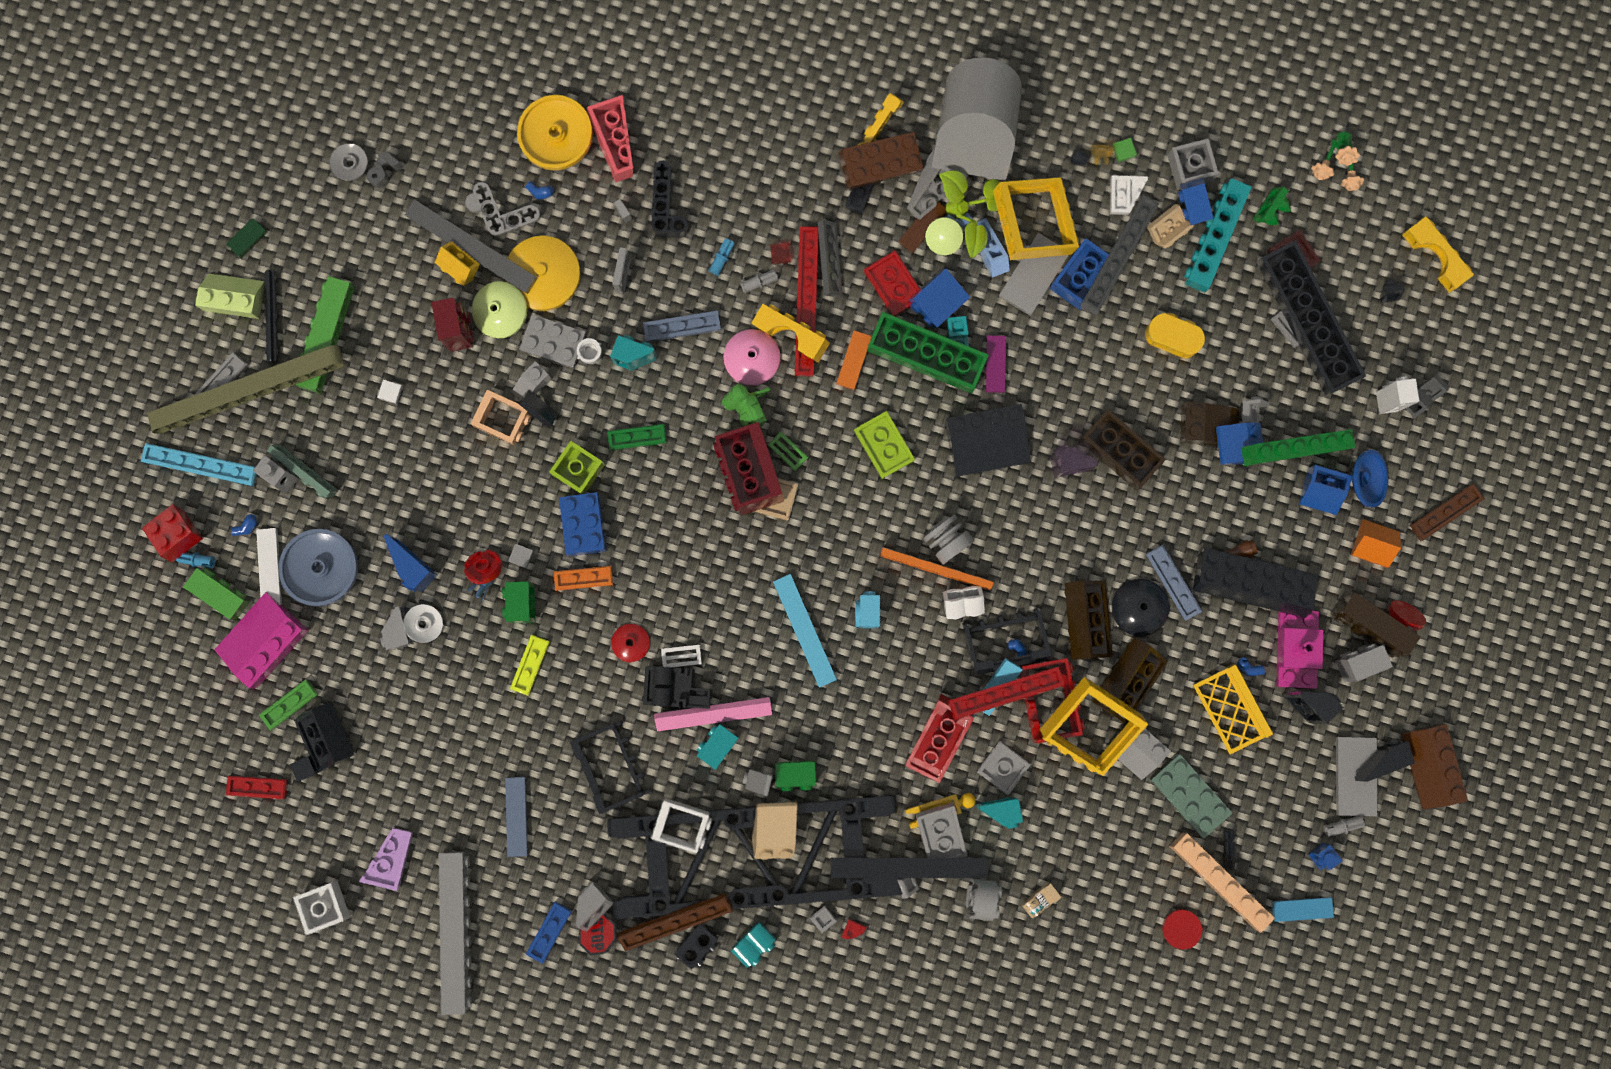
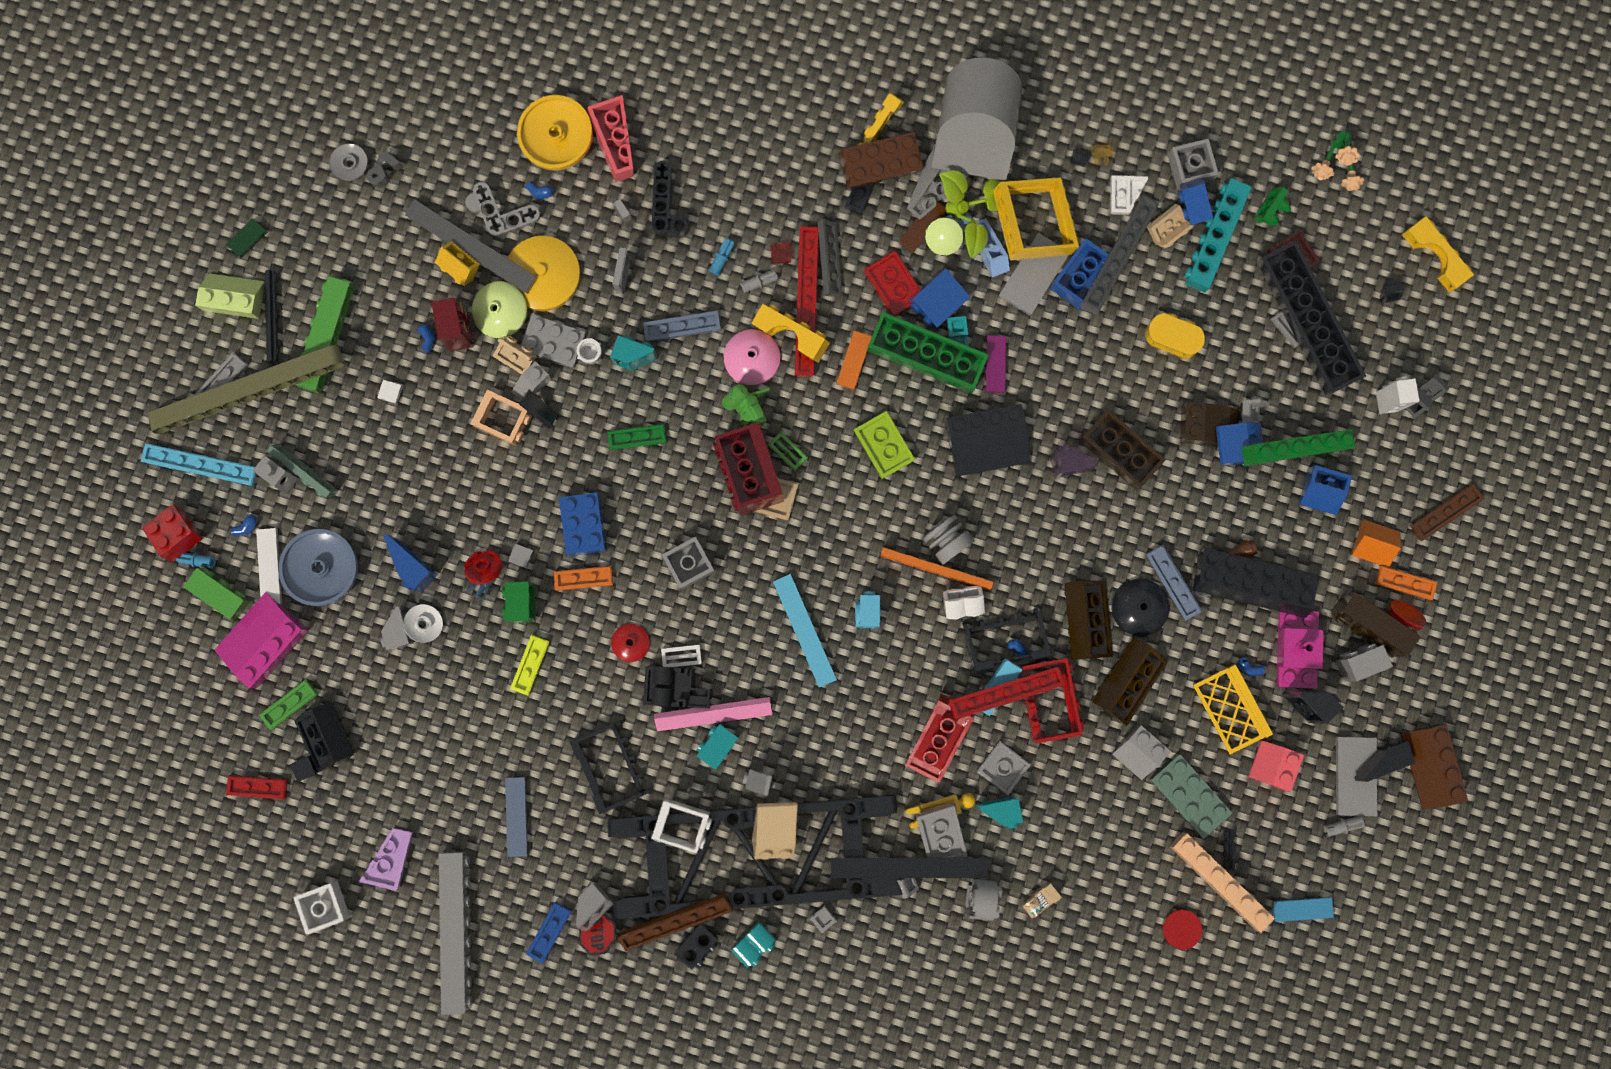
(428, 335): none -> blue arm
(513, 354): none -> tan bracket
(577, 468): lime brick -> none
(688, 563): none -> light grey brick
(795, 774): green brick -> none
(853, 929): red tile -> none
(1116, 747): yellow window -> none
(1124, 150): bright green tile -> none
(1276, 766): none -> coral slope
(1325, 857): blue brick -> none
(1370, 478): blue dish -> none
(1406, 583): none -> orange tile

